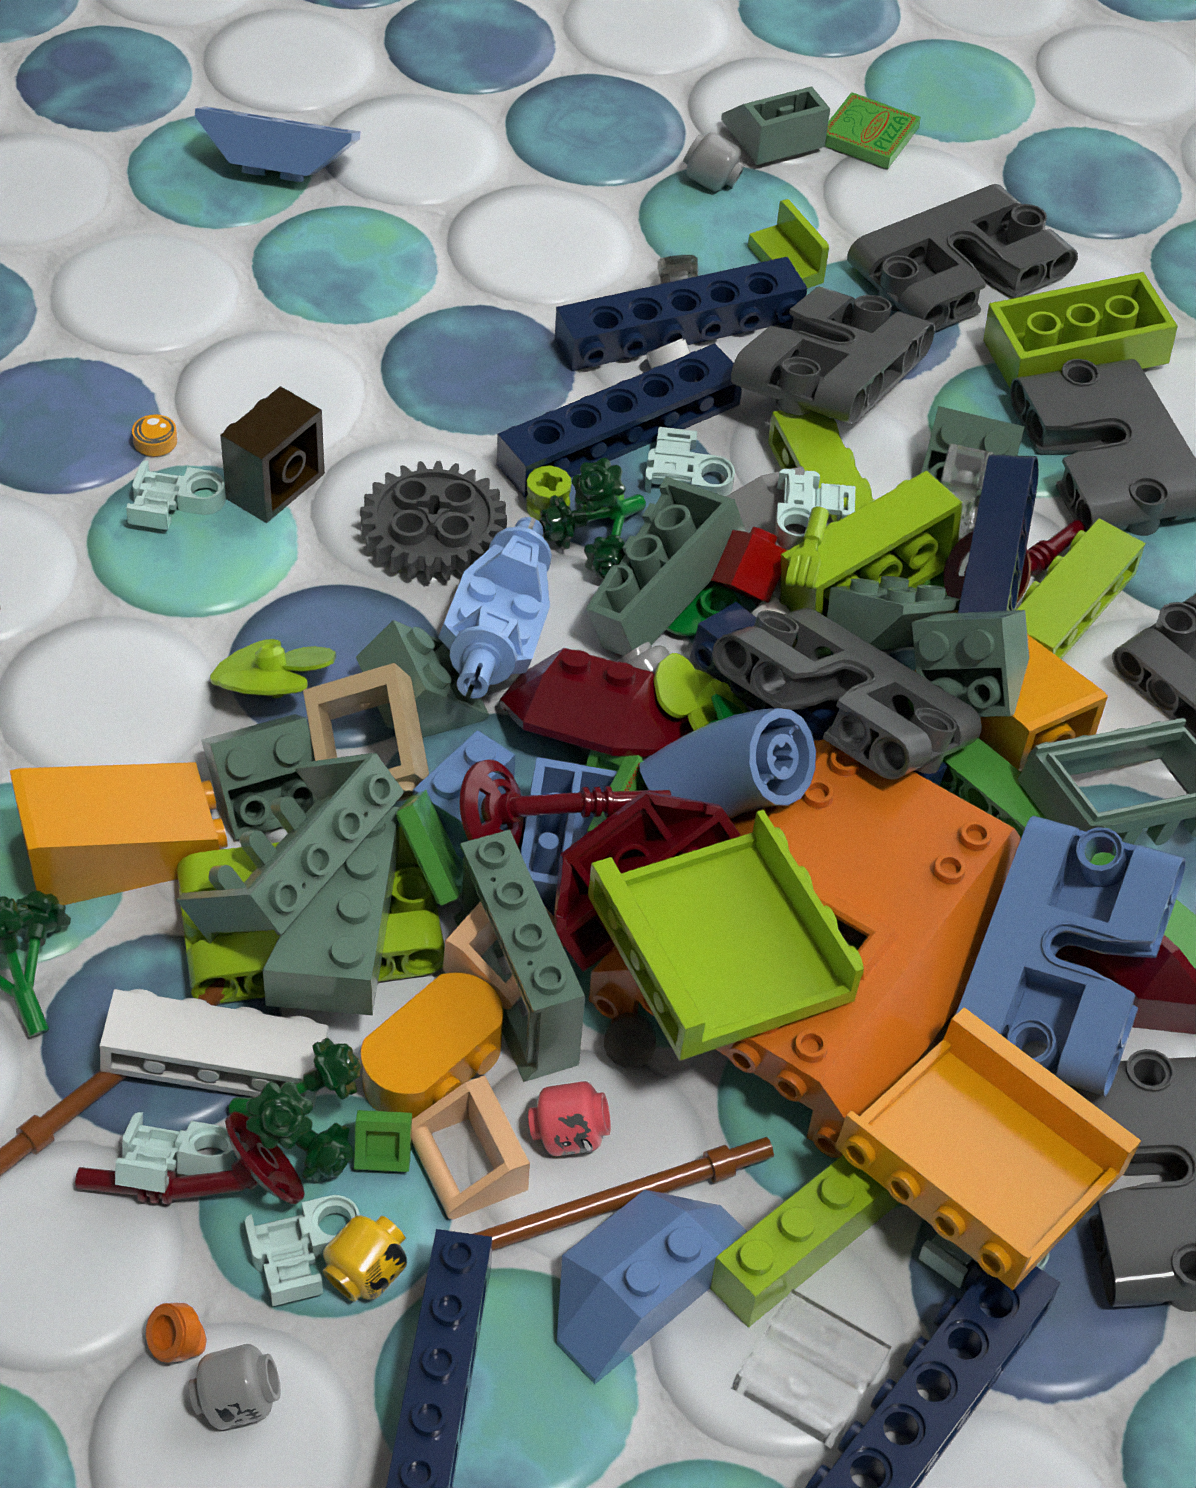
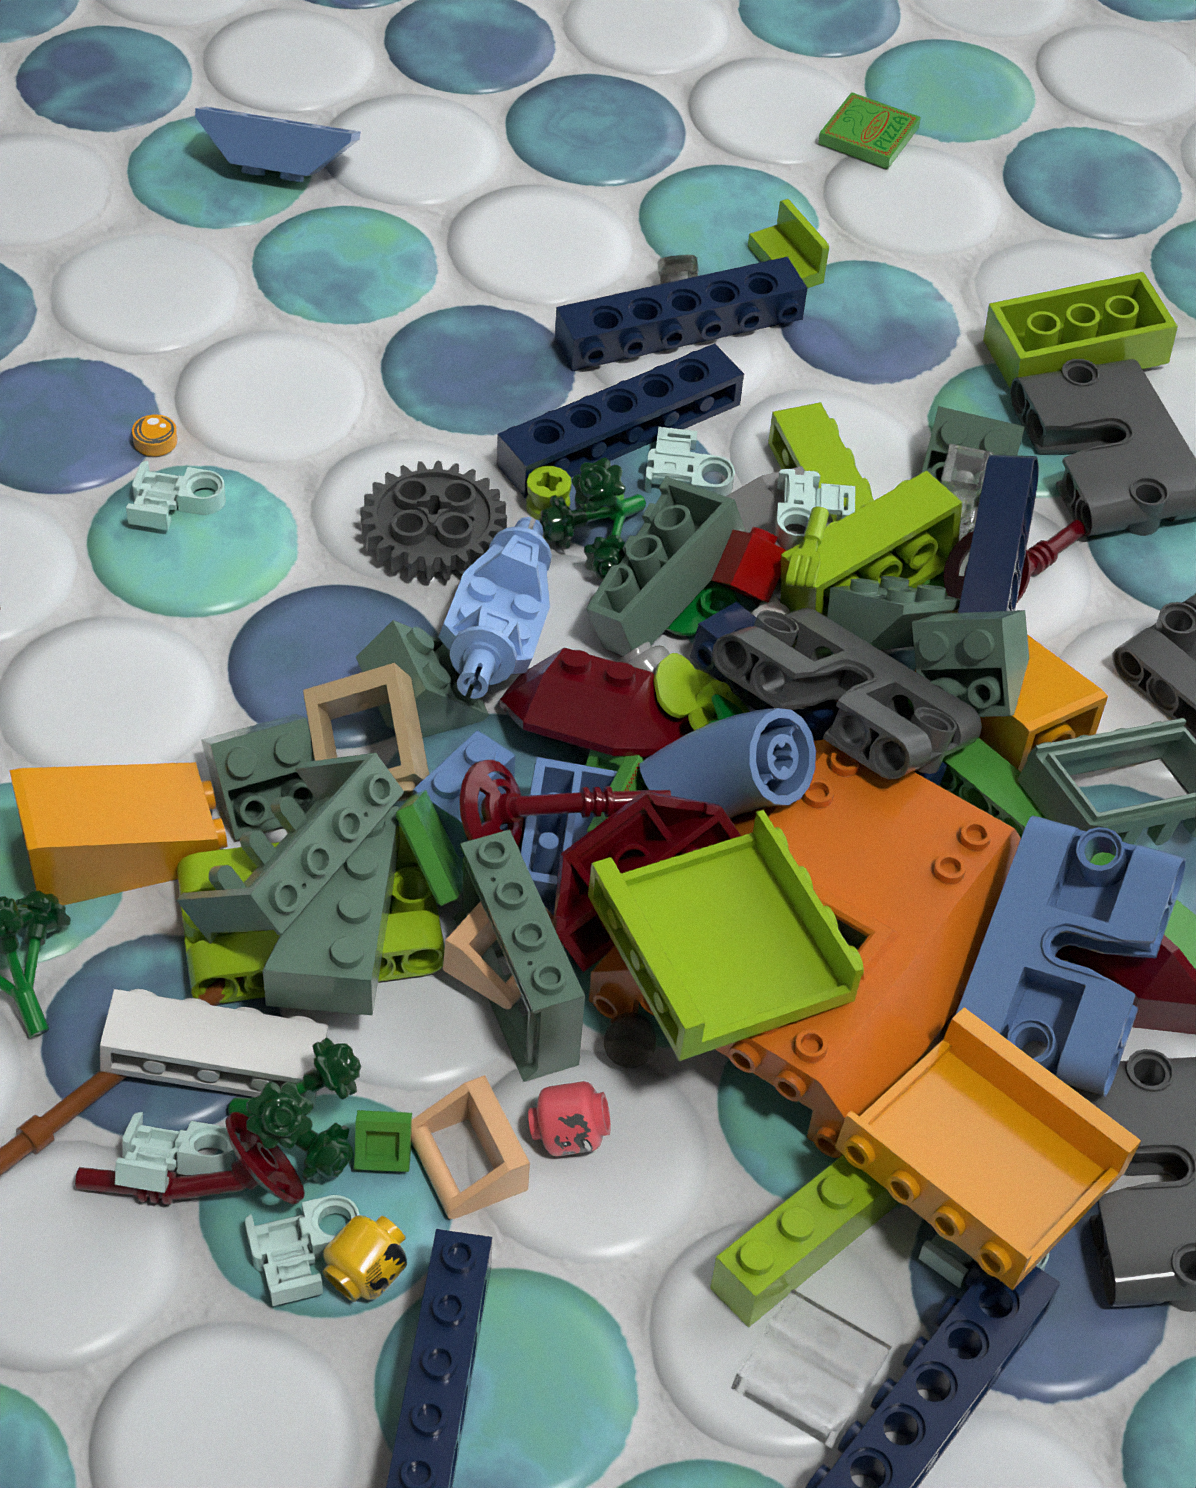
(175, 1333): orange tile -> none
(235, 1386): light grey head -> none
(265, 666): lime piece -> none
(273, 454): dark brown brick -> none
(432, 1044): light orange brick -> none
(637, 1276): medium blue wedge -> none
(668, 353): white tile -> none
(713, 162): light grey head -> none
(716, 1165): dark orange bar -> none
(780, 125): sand green slope -> none
(836, 355): dark grey connector -> none
(937, 257): dark grey connector -> none
(1080, 586): lime brick -> none

